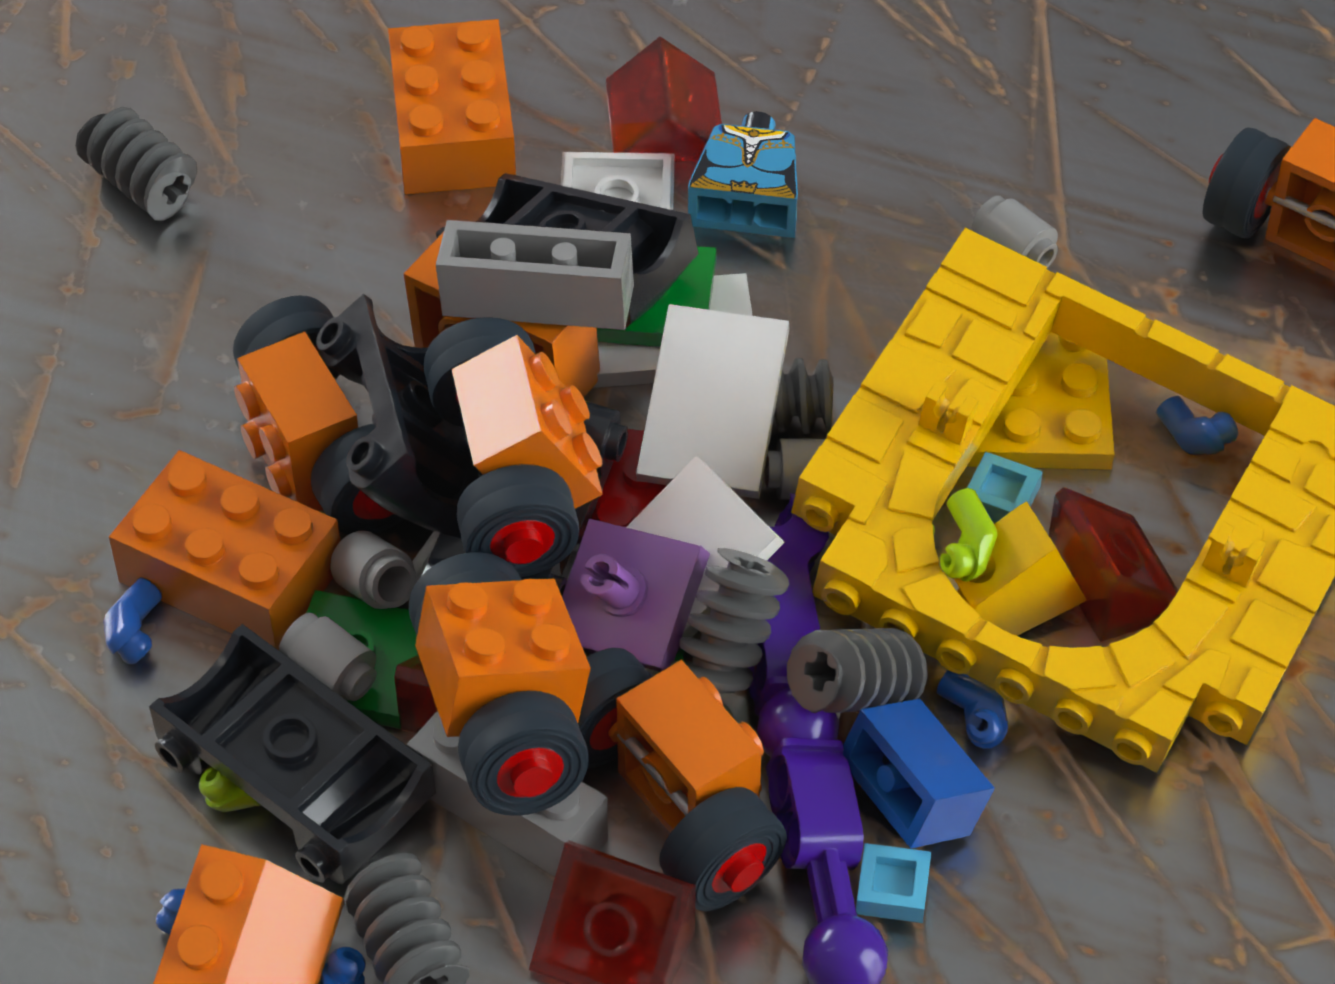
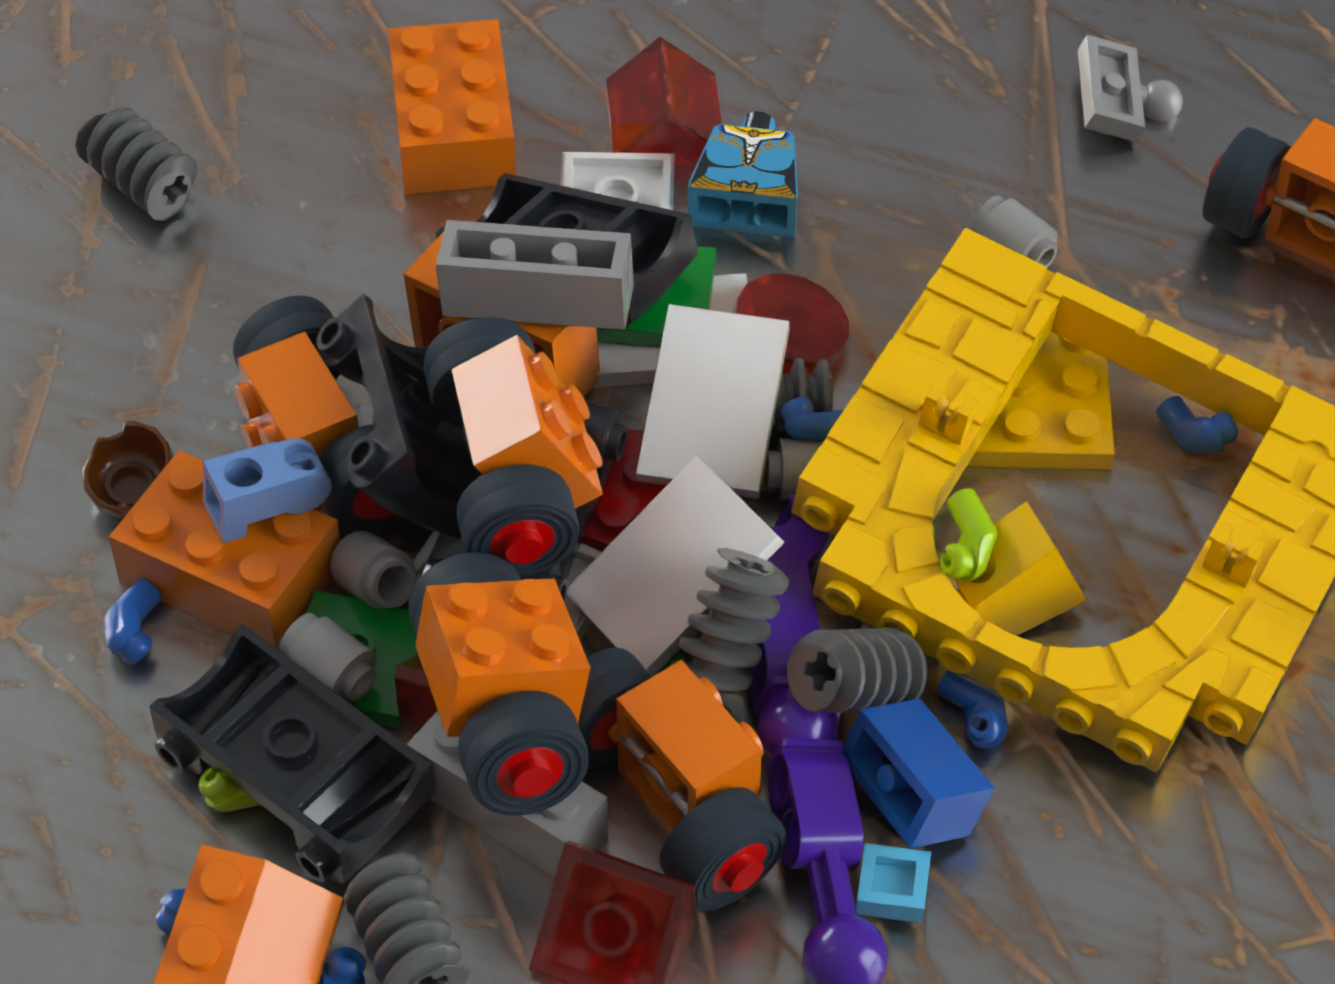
(124, 467): none -> reddish brown hair
(262, 484): none -> medium blue leg
(633, 591): medium lavender tile -> none
(804, 423): none -> blue arm
(814, 316): none -> clear red tile
(1004, 484): medium azure plate -> none
(1110, 563): clear red slope -> none
(1113, 93): none -> light grey plate

